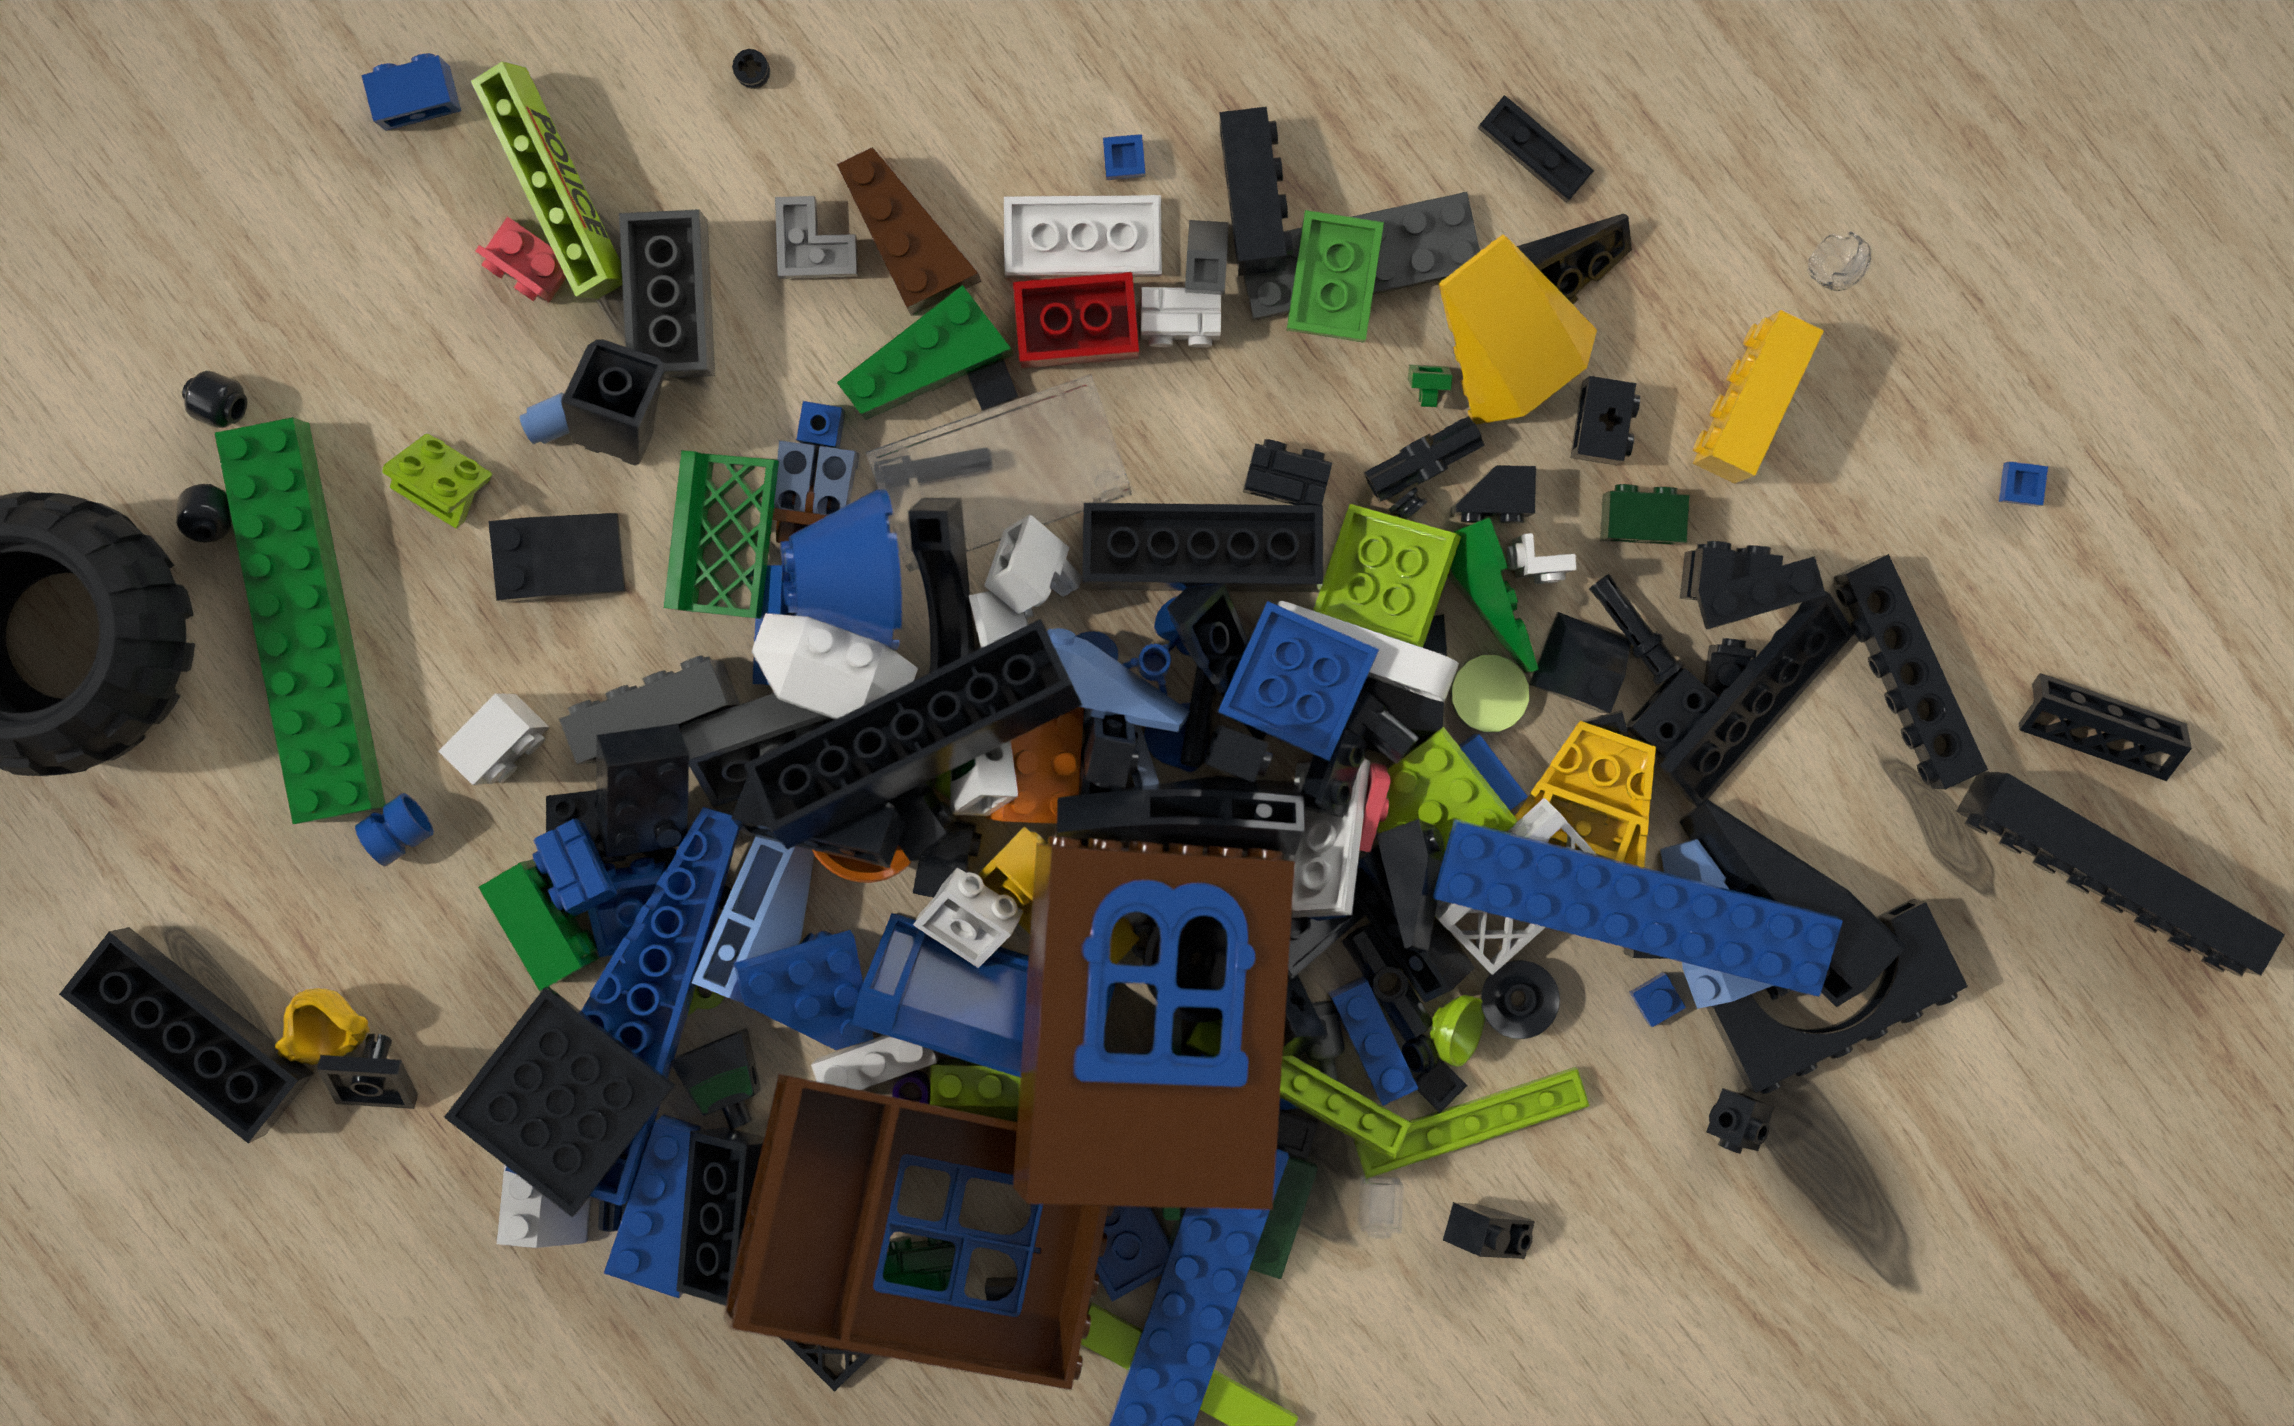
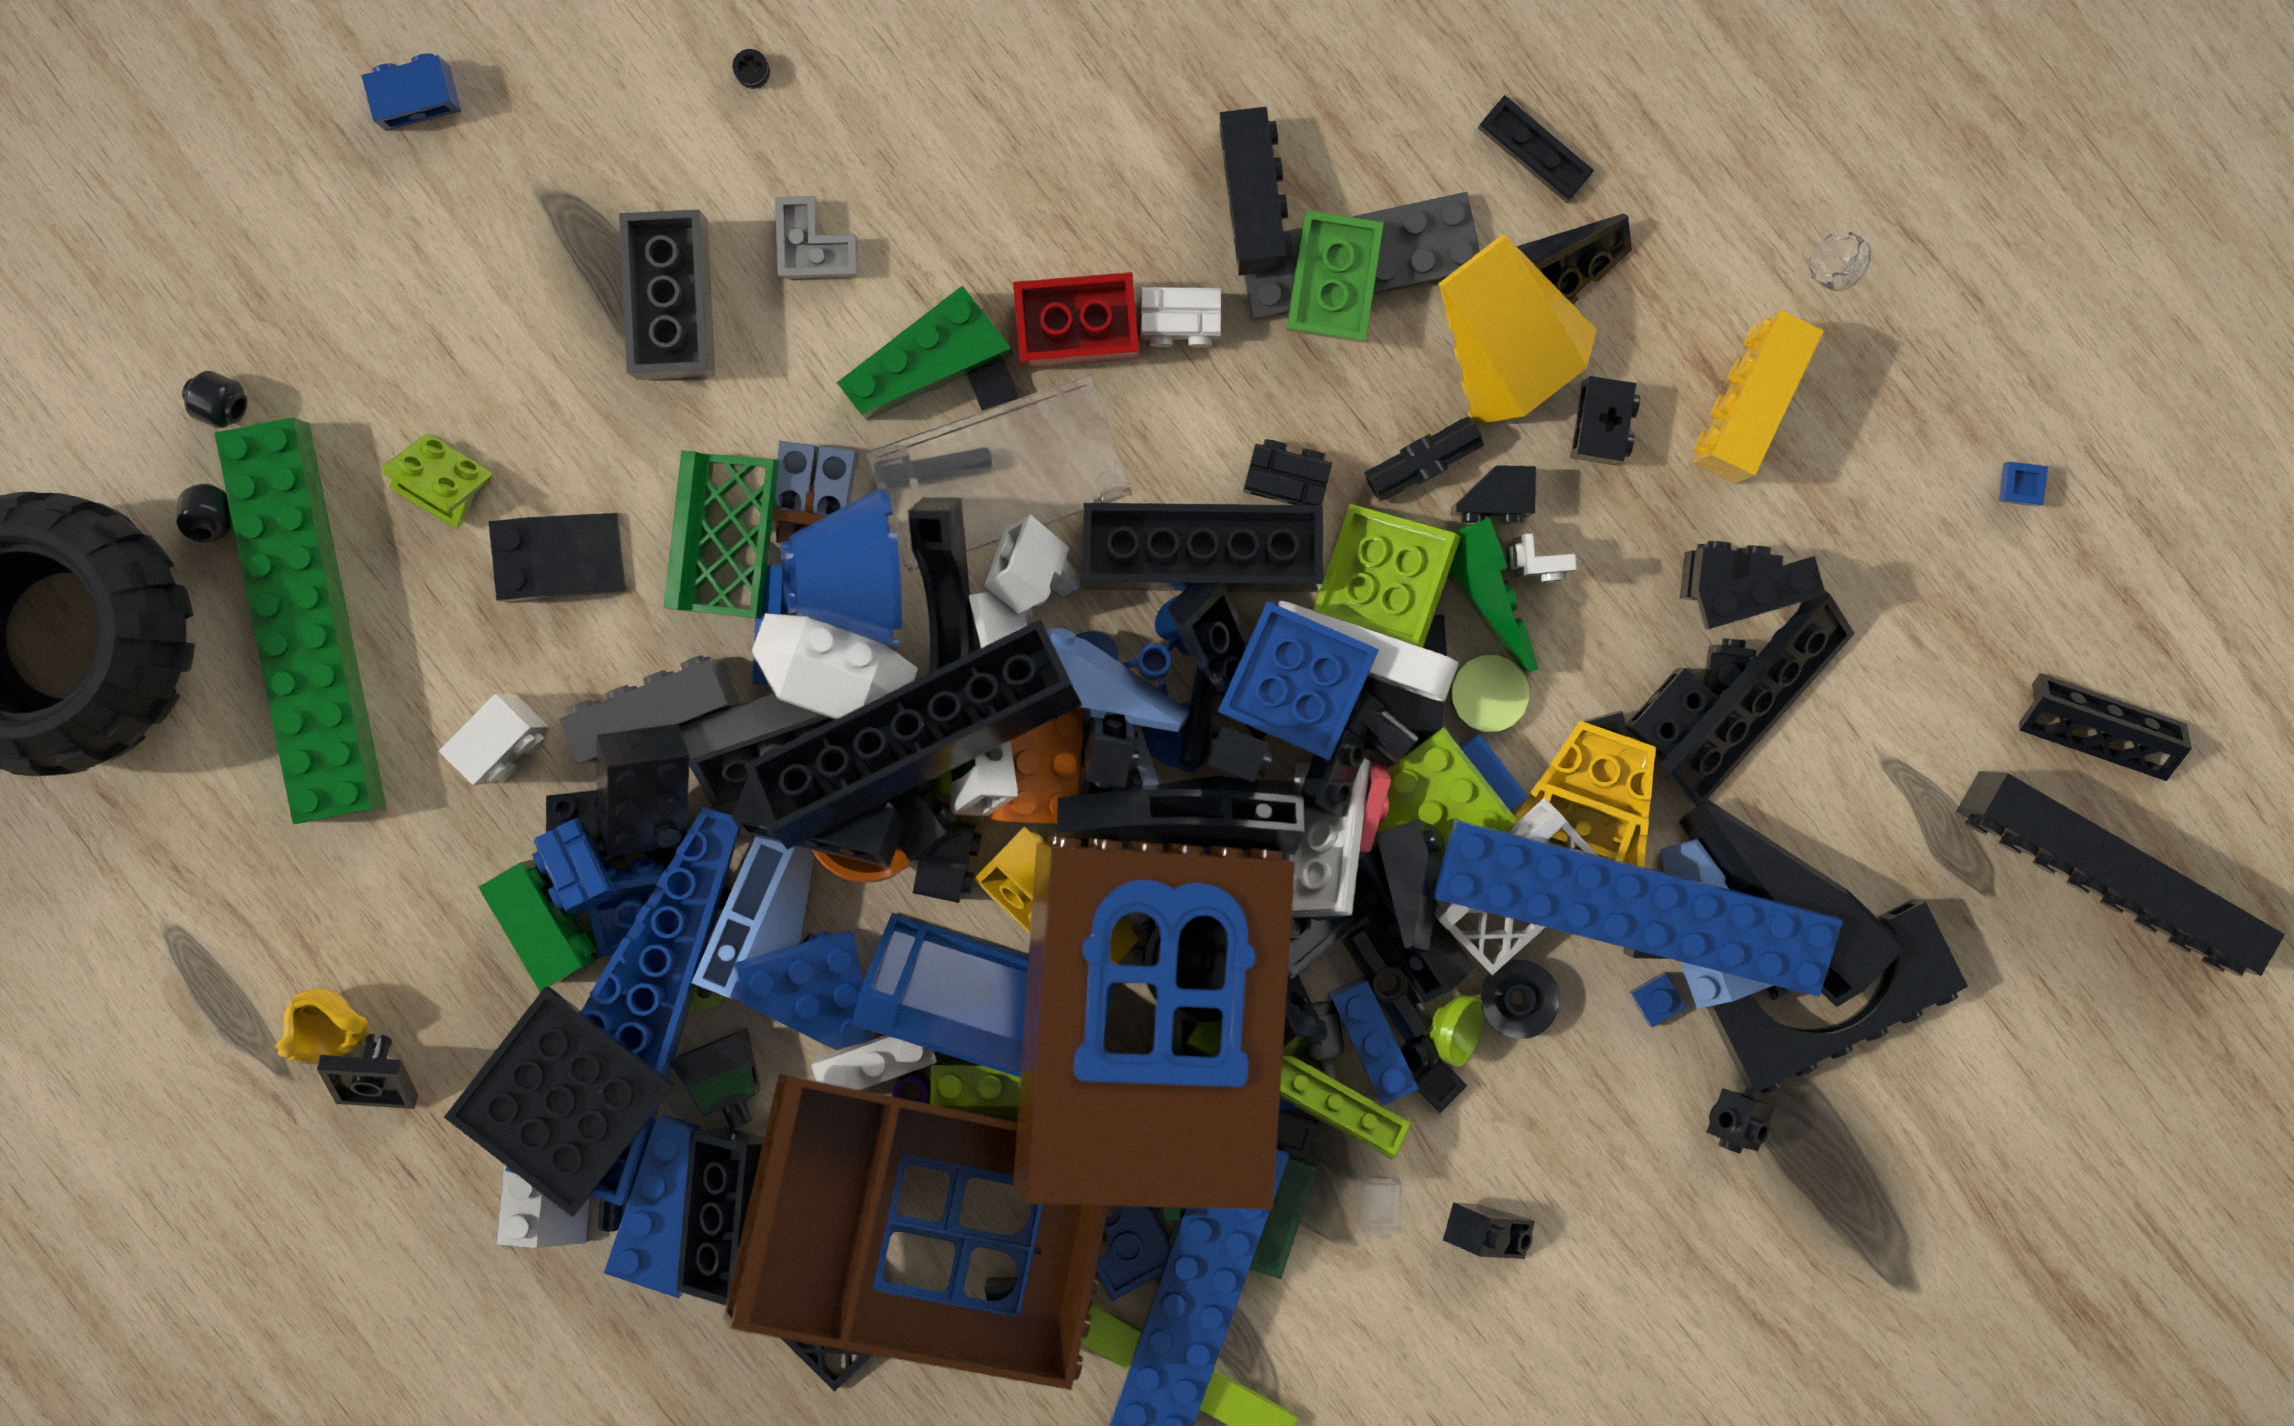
(186, 1033): black brick -> none
(399, 825): blue wheel -> none
(525, 259): coral bracket -> none
(545, 420): medium blue brick -> none
(549, 180): lime brick -> none
(613, 400): black hips -> none
(830, 435): blue plate -> none
(911, 243): reddish brown wedge -> none
(919, 1263): dark green brick -> none
(969, 917): white plate -> none
(1082, 236): white tile -> none
(1124, 157): blue plate -> none
(1206, 257): dark grey slope -> none
(1408, 504): black bush -> none
(1428, 381): green tile -> none
(1481, 1120): lime tile -> none
(1582, 663): black slope -> none
(1644, 516): dark green brick -> none
(1646, 643): black pin -> none
(1961, 757): black brick -> none

